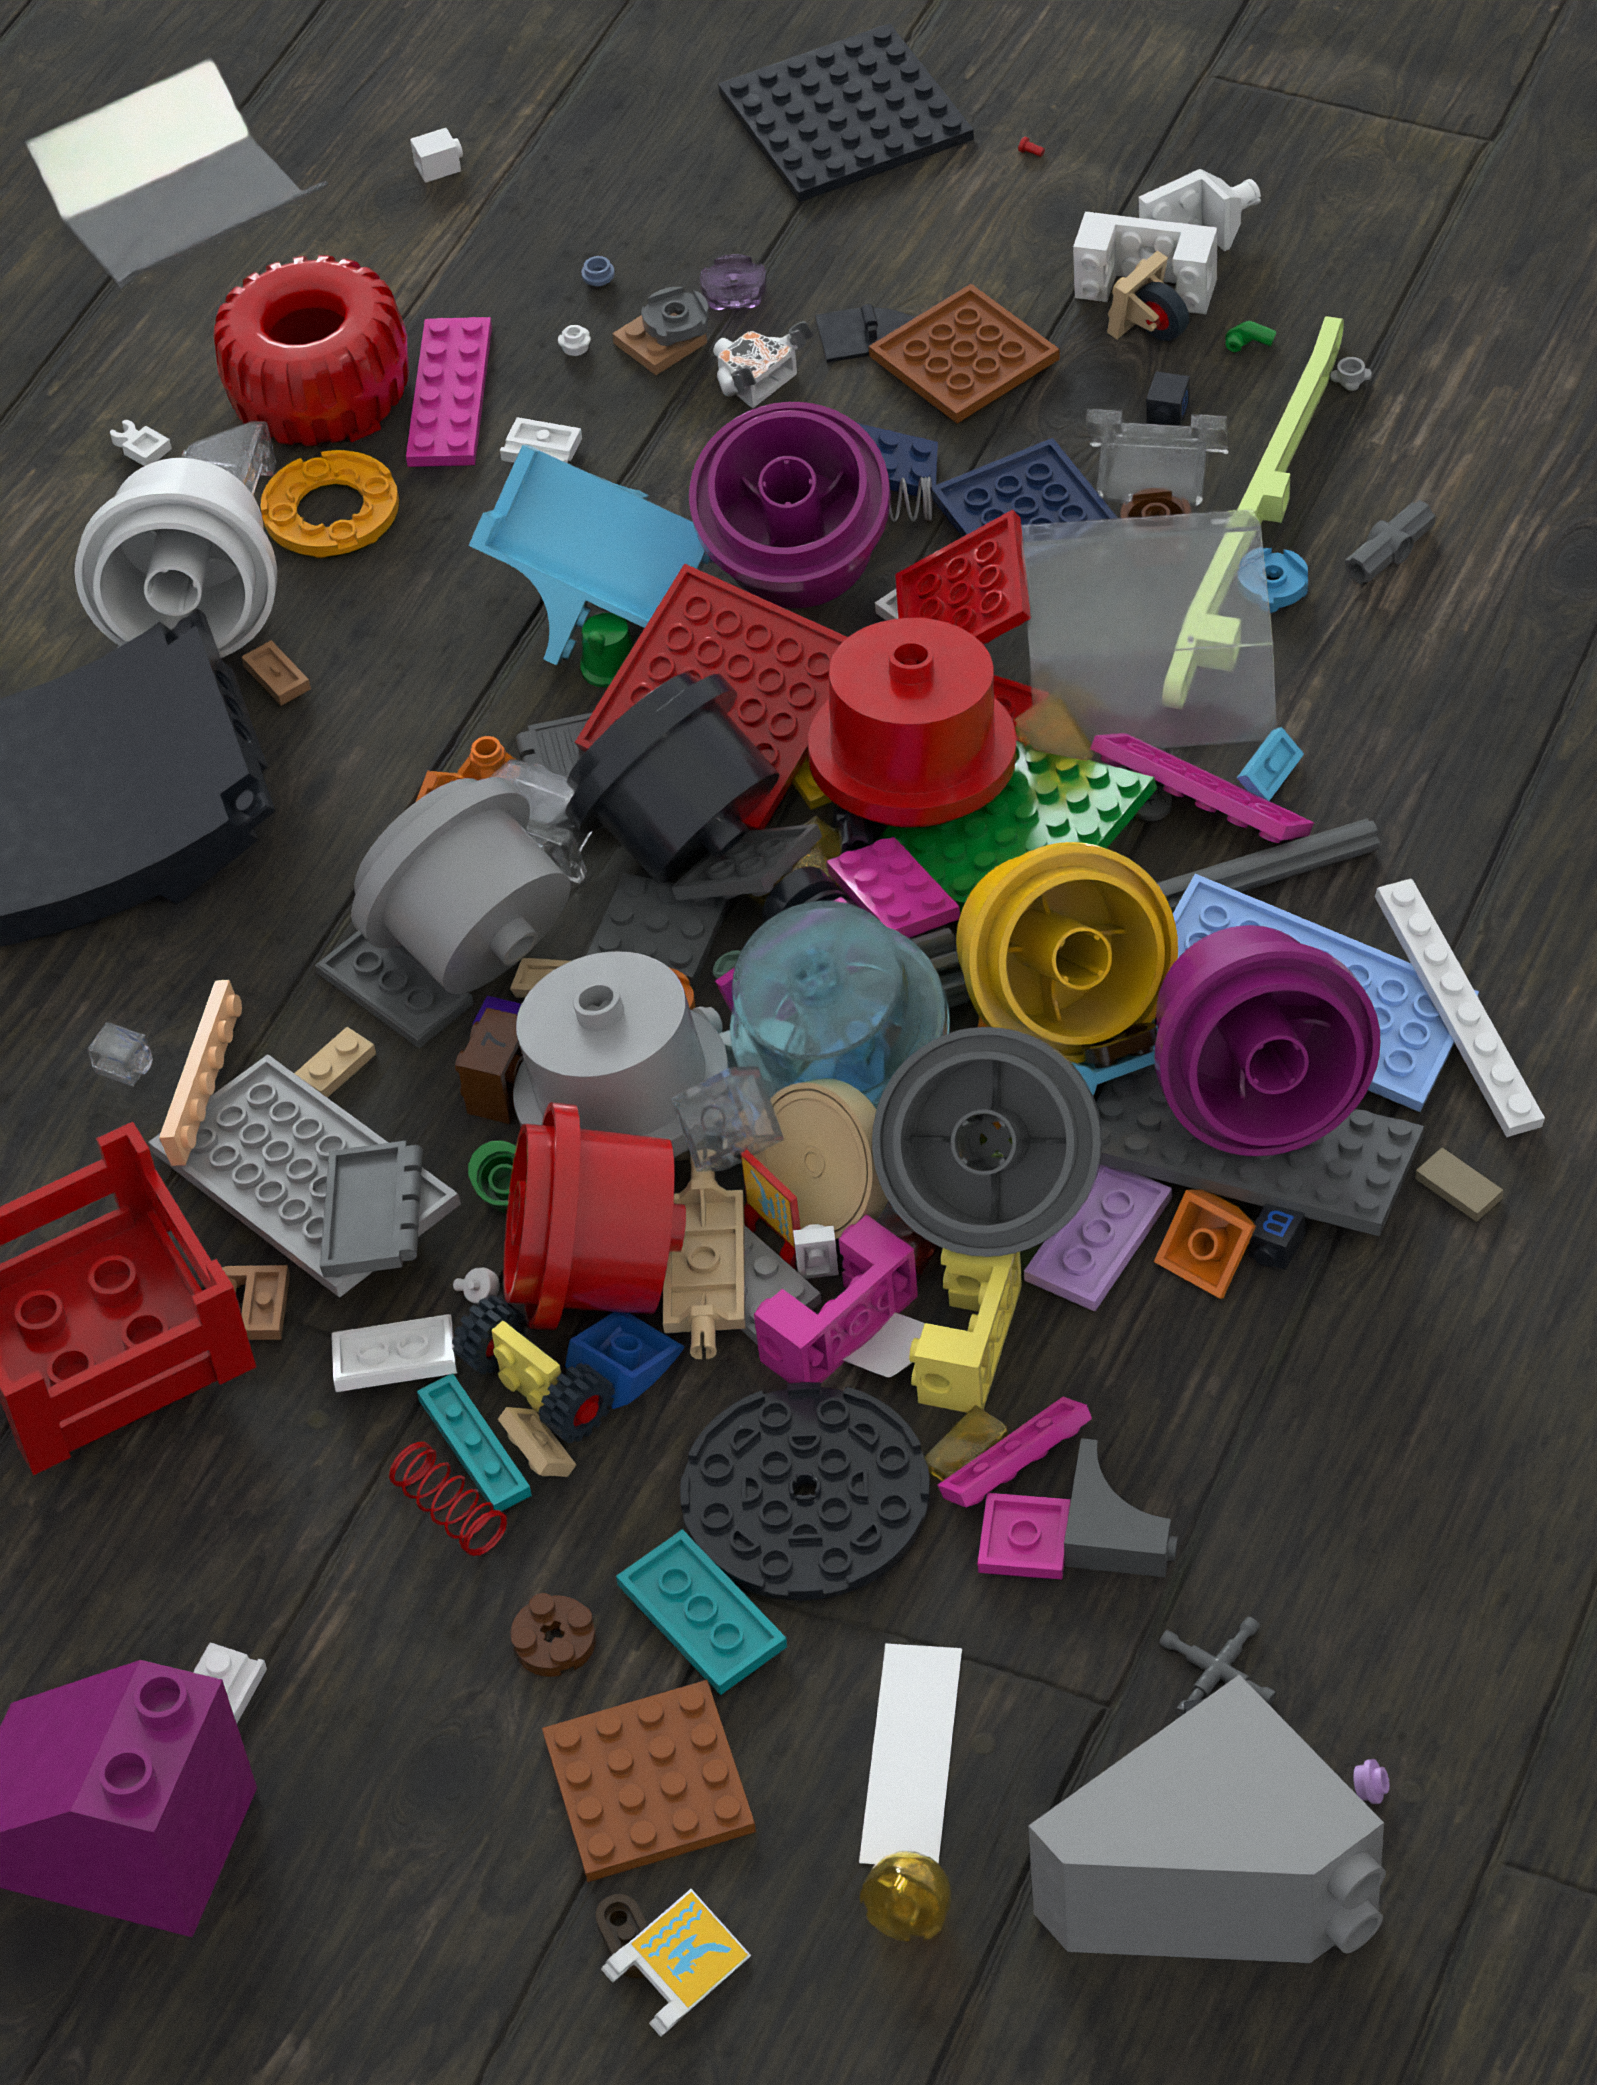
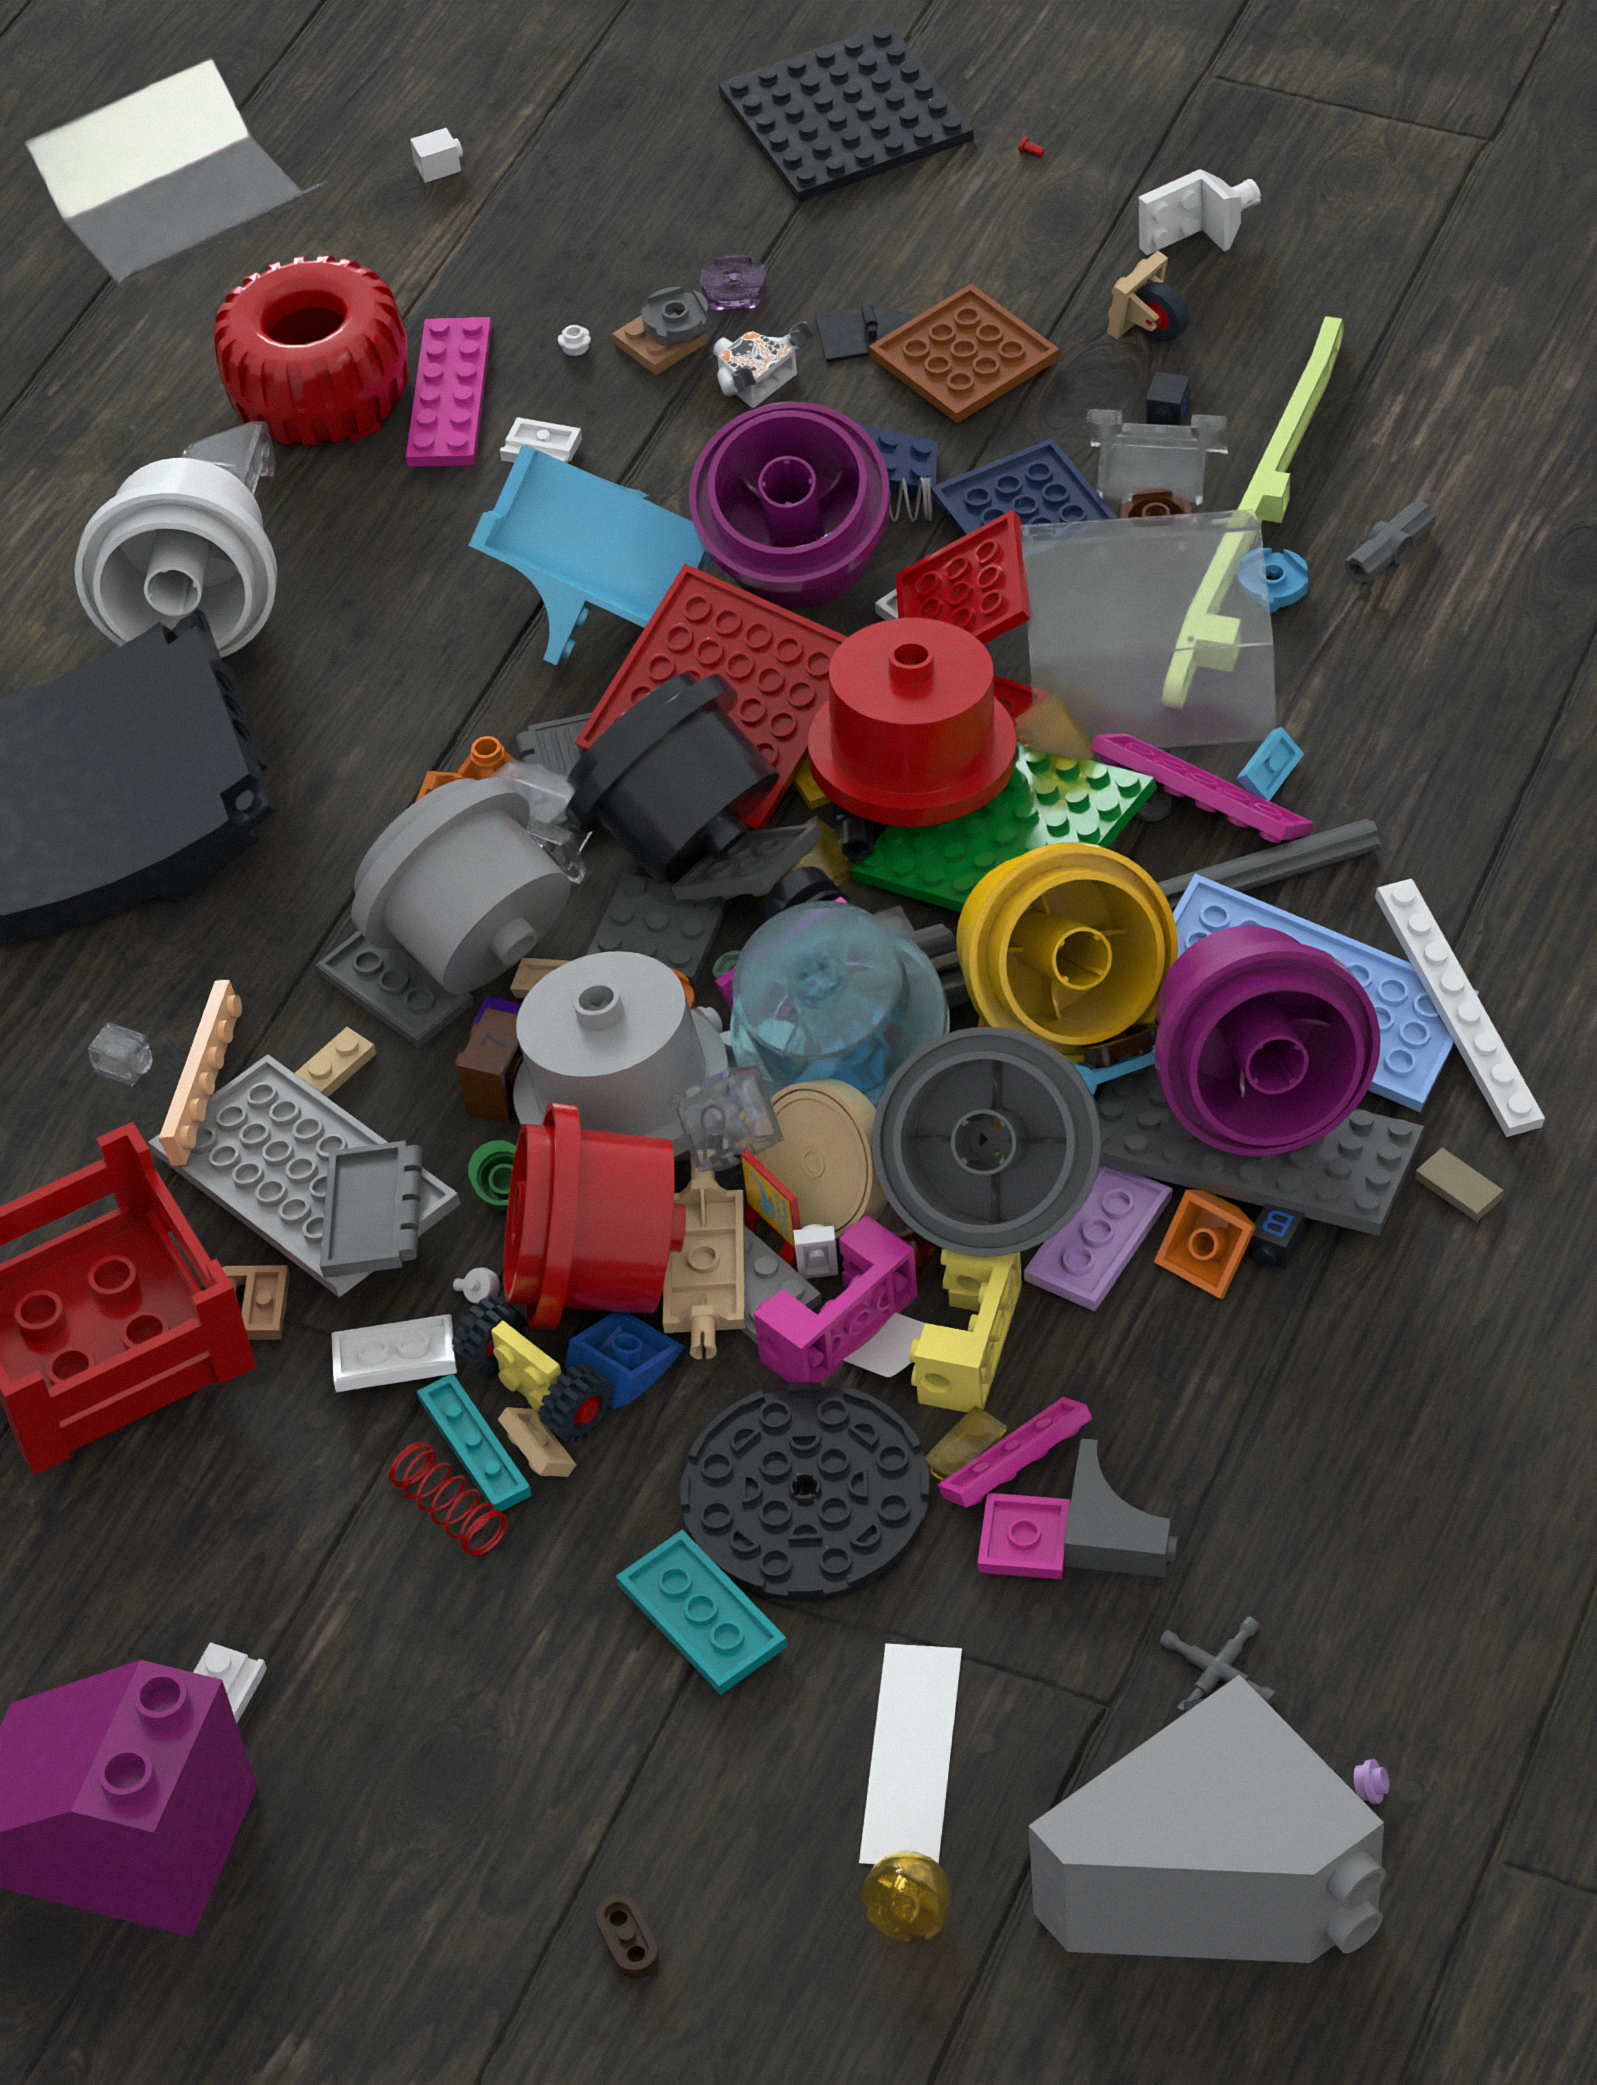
(143, 445): white plate -> none
(276, 673): medium nougat plate -> none
(340, 467): light orange plate -> none
(548, 1614): reddish brown plate -> none
(597, 271): sand blue plate -> none
(604, 648): green hat -> none
(648, 1780): dark orange plate -> none
(682, 1956): flag -> none
(893, 887): dark pink plate -> none
(1113, 247): white plate -> none
(1247, 332): green arm -> none
(1350, 373): light grey plate -> none

